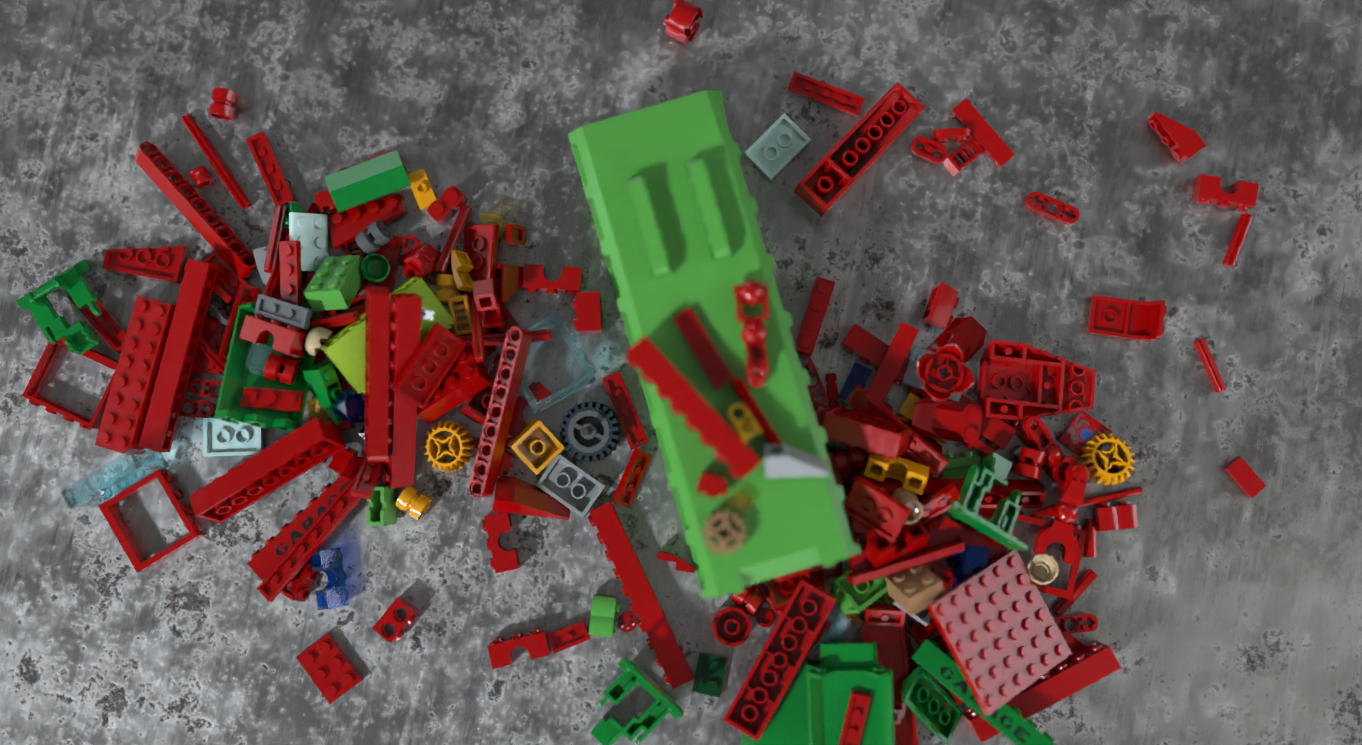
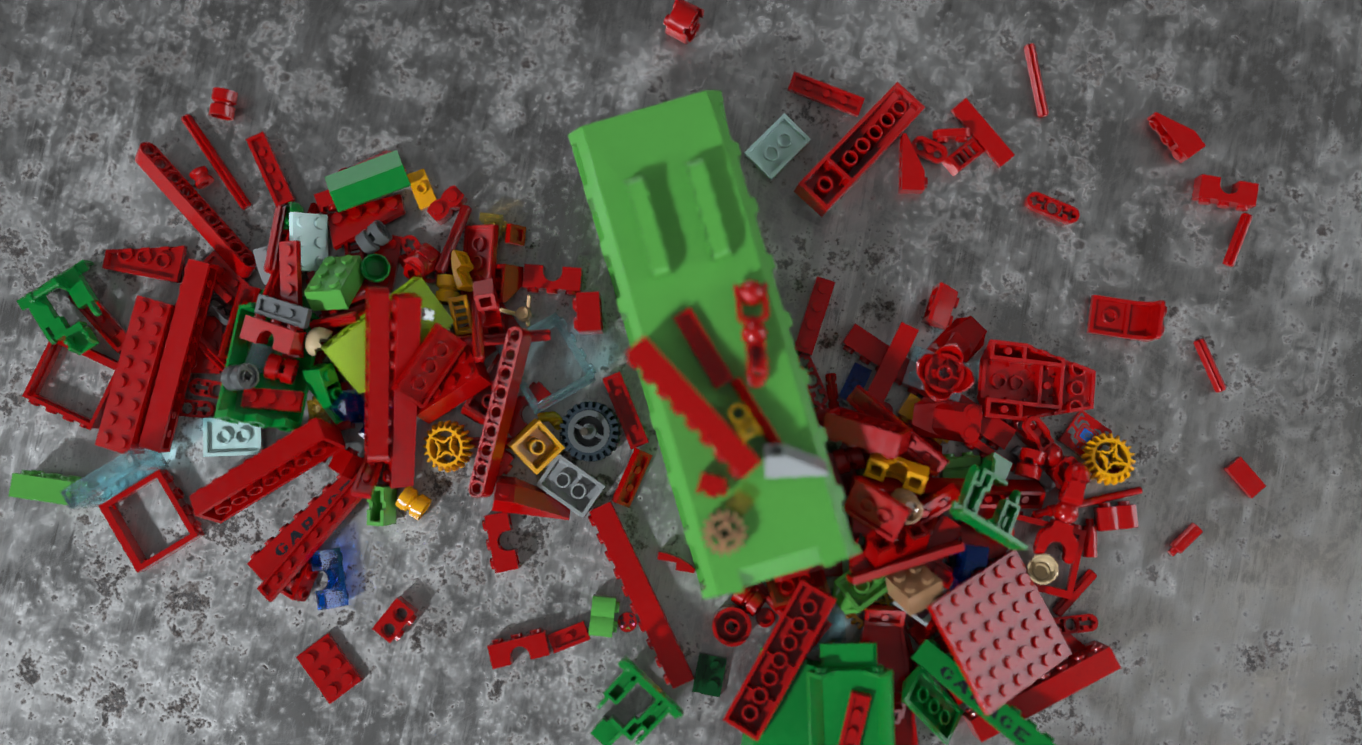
(40, 485): none -> bright green brick
(240, 377): none -> dark grey wheel
(522, 313): none -> light nougat plant
(553, 417): none -> yellow arm
(911, 172): none -> red slope
(1036, 80): none -> red axle
(1185, 539): none -> red cylinder

